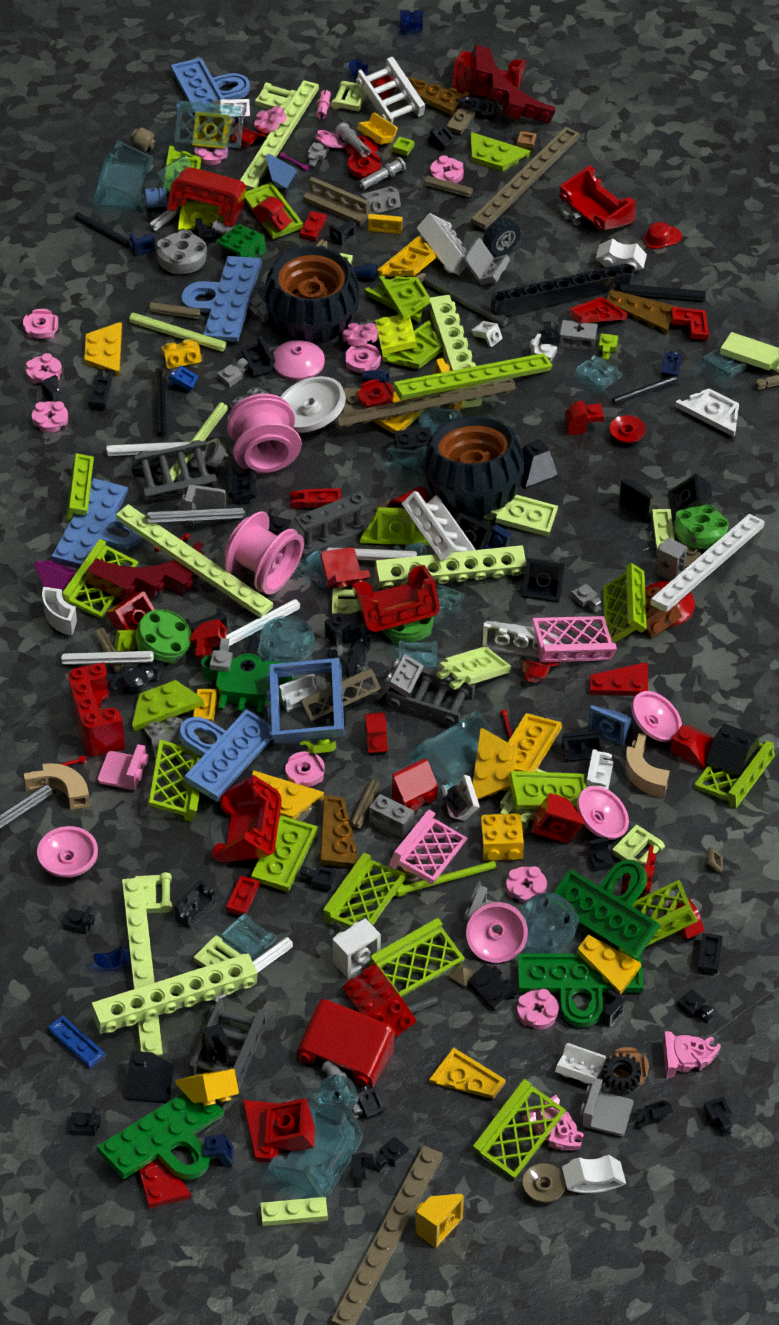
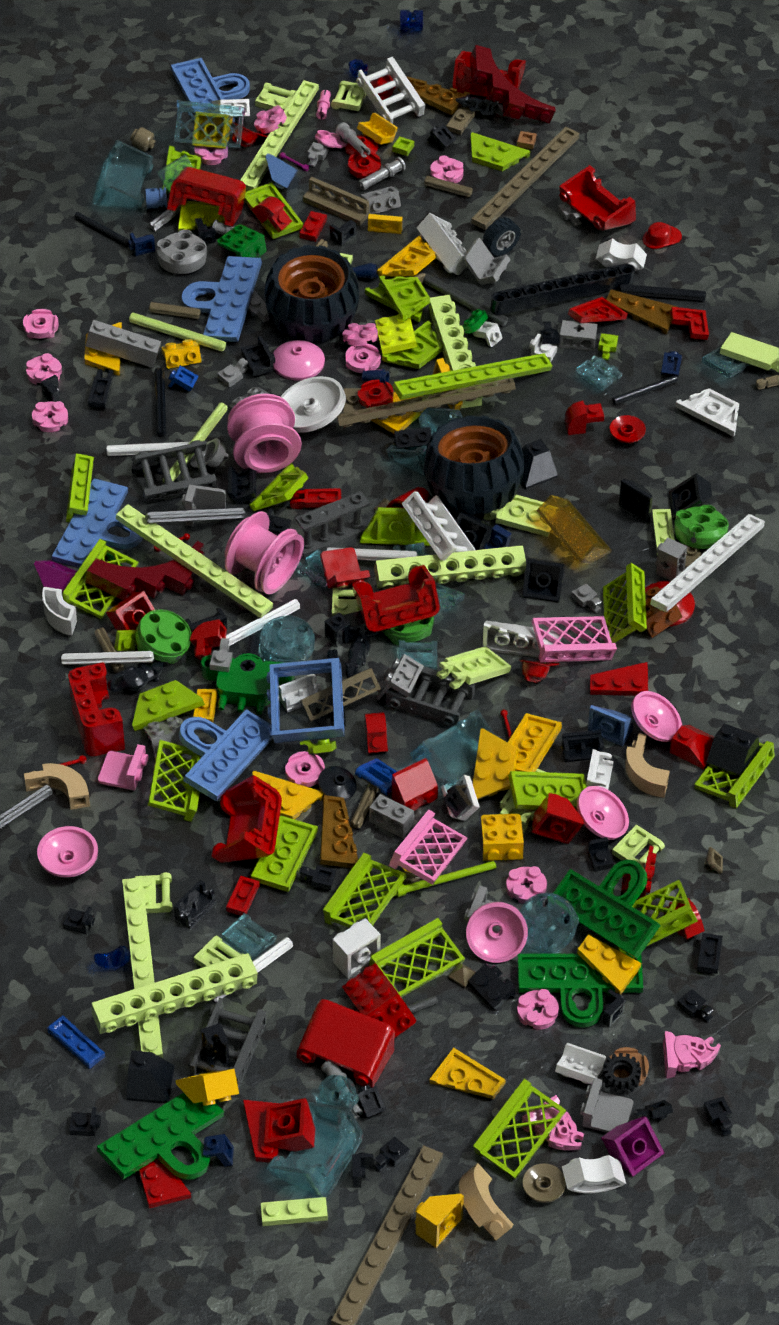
(123, 343): none -> light grey slope
(281, 488): none -> lime wing
(332, 787): none -> black dish
(377, 774): none -> blue plate
(475, 321): none -> green plate
(479, 1203): none -> tan arch
(573, 530): none -> clear yellow slope
(633, 1145): none -> magenta slope

